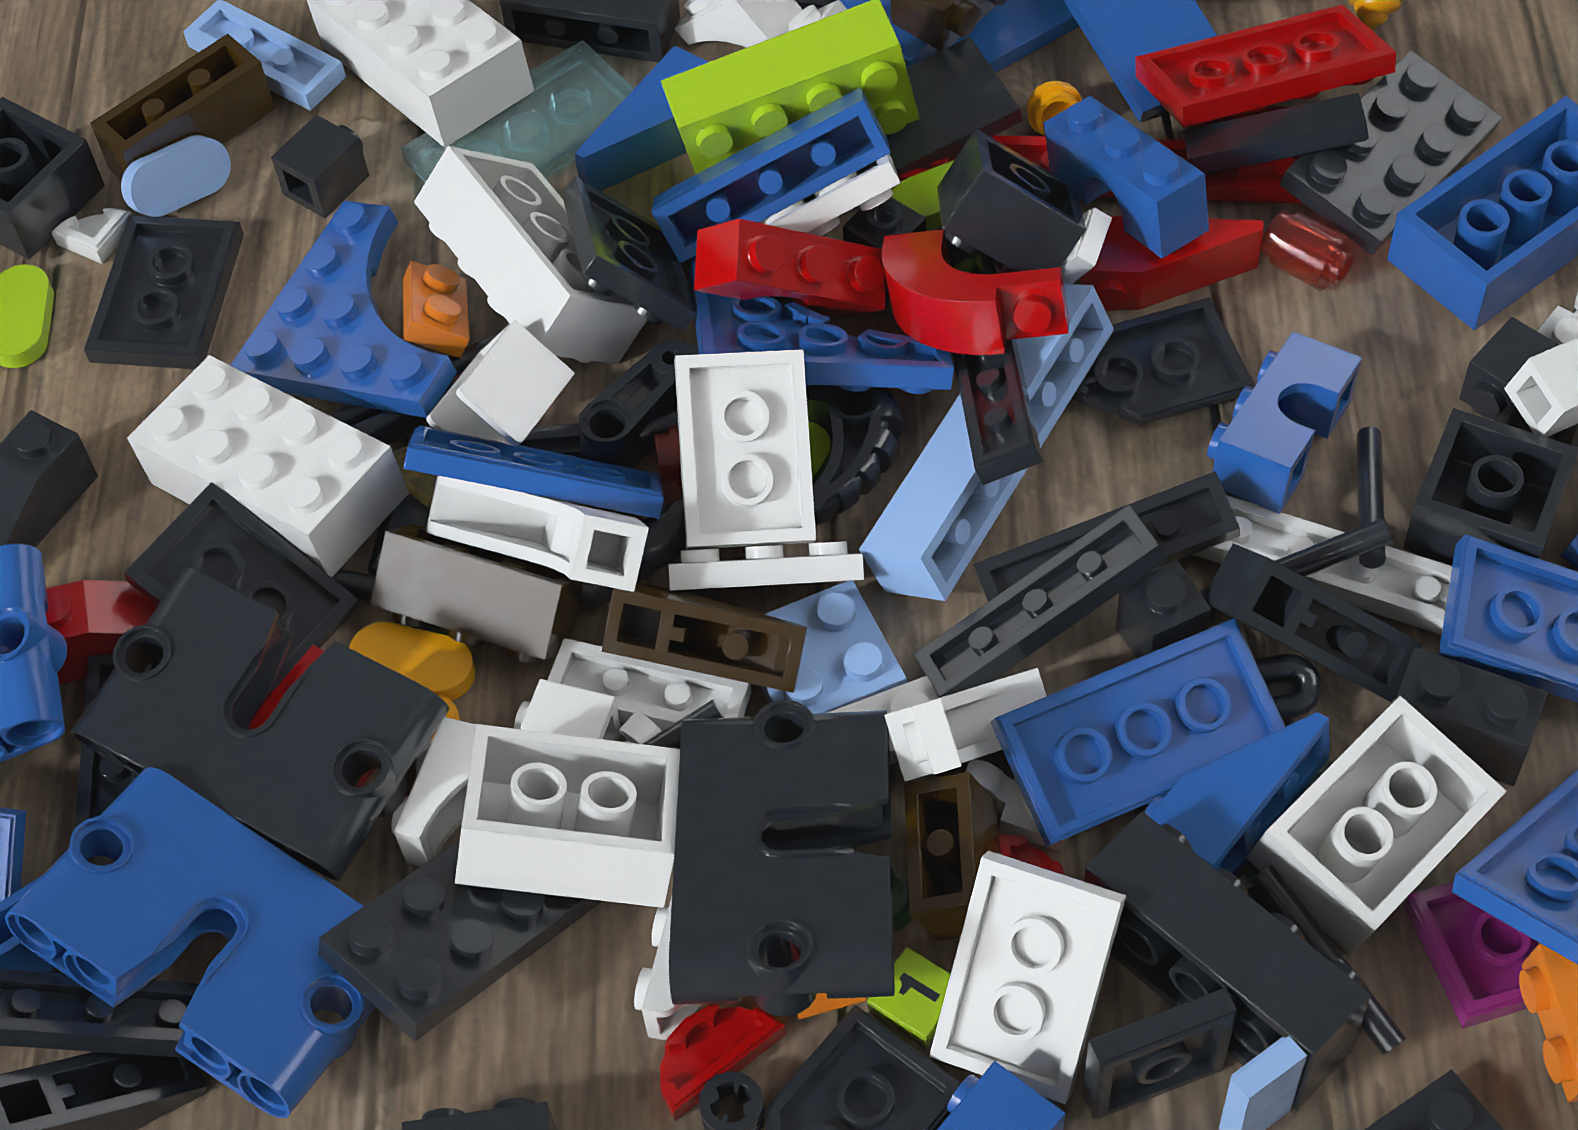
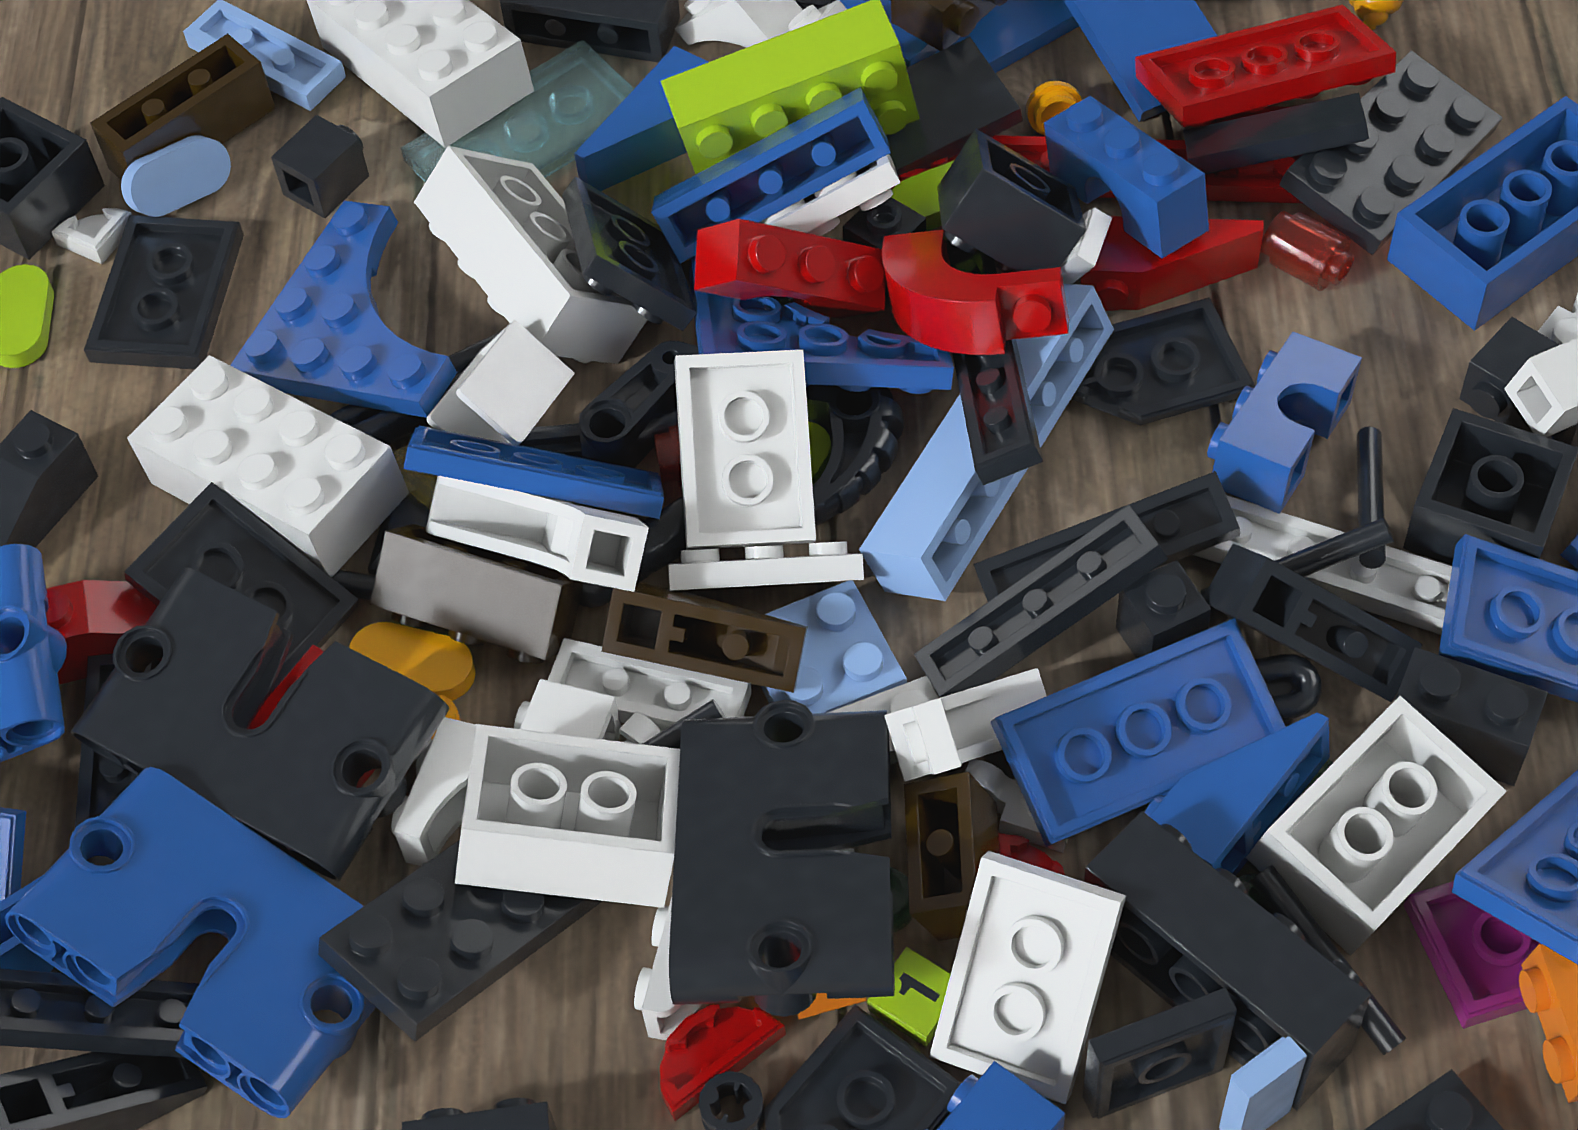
(435, 308): orange plate -> none

